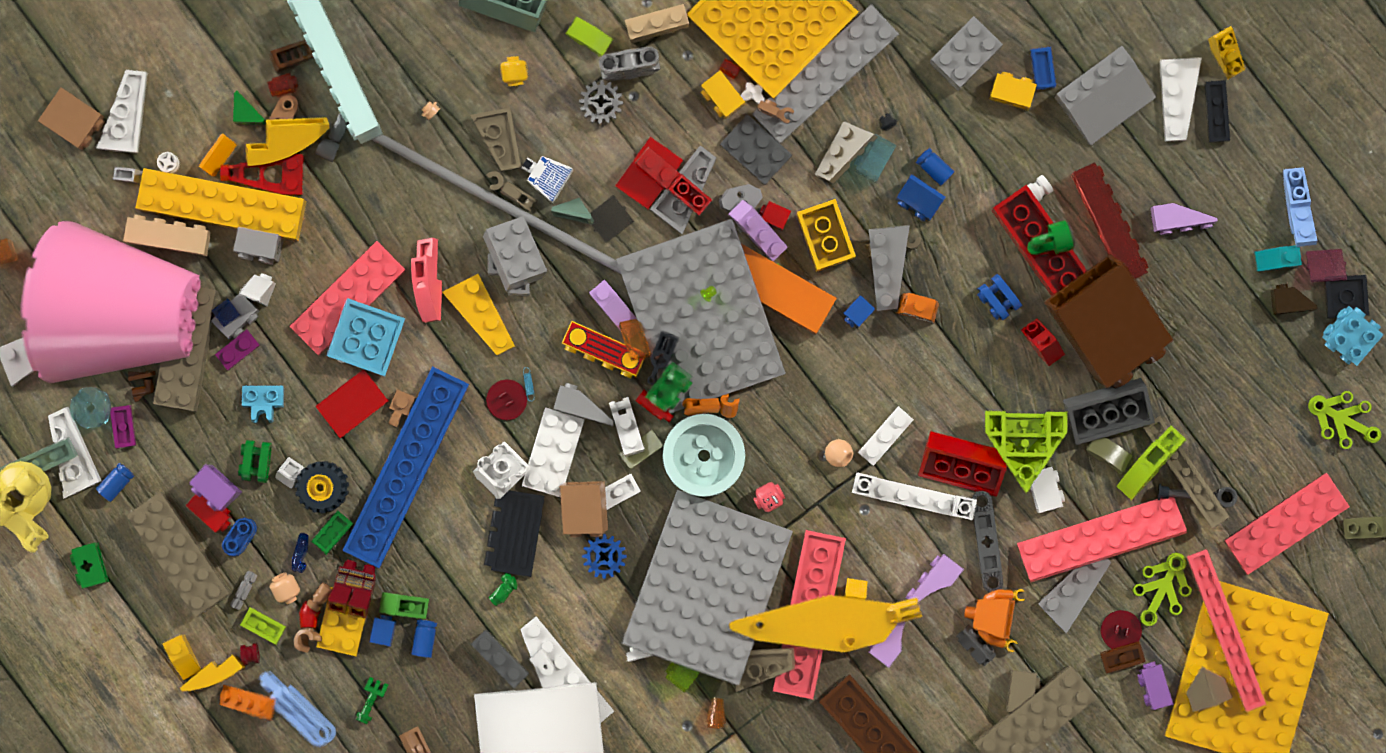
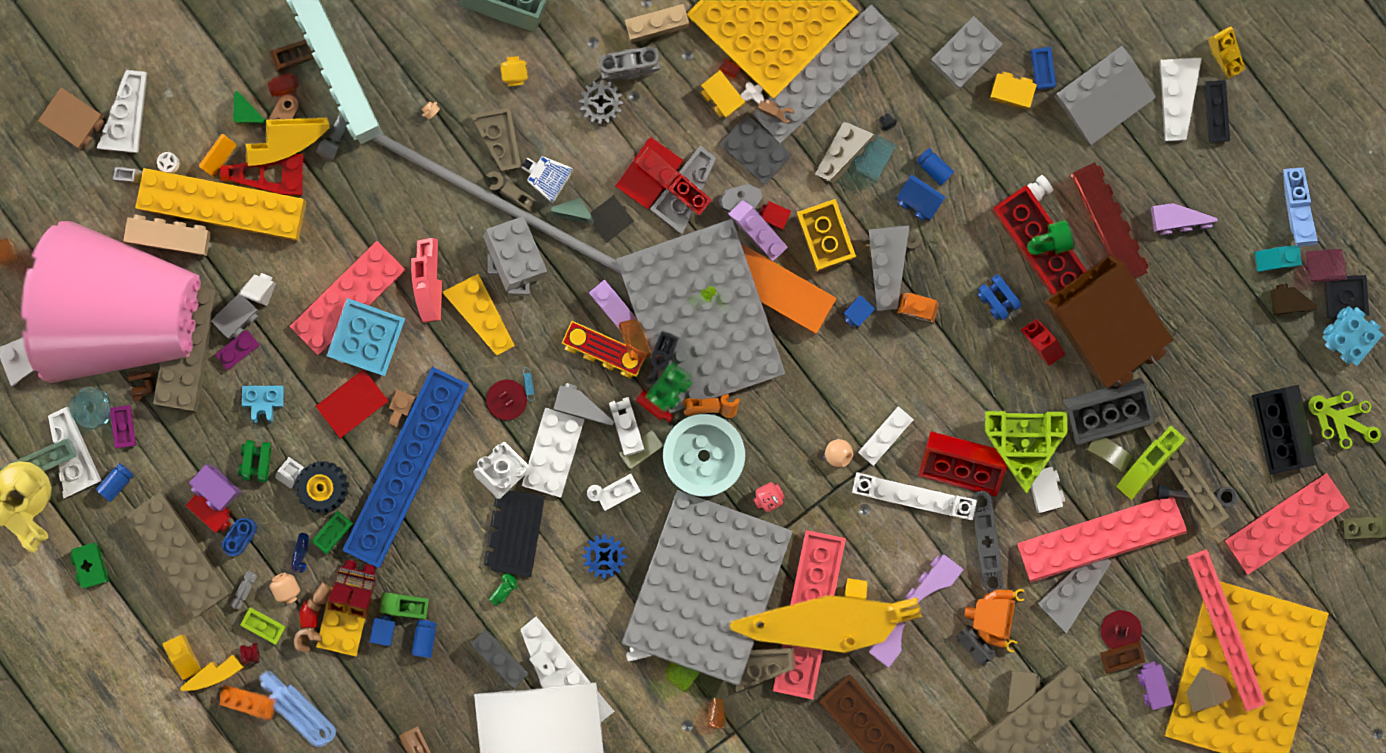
(226, 313): clear blue tile -> none
(258, 244): light grey brick -> none
(364, 717): green hinge -> none
(584, 508): medium nougat brick -> none
(588, 35): lime slope -> none
(1164, 586): lime plant -> none
(1284, 429): none -> black slope

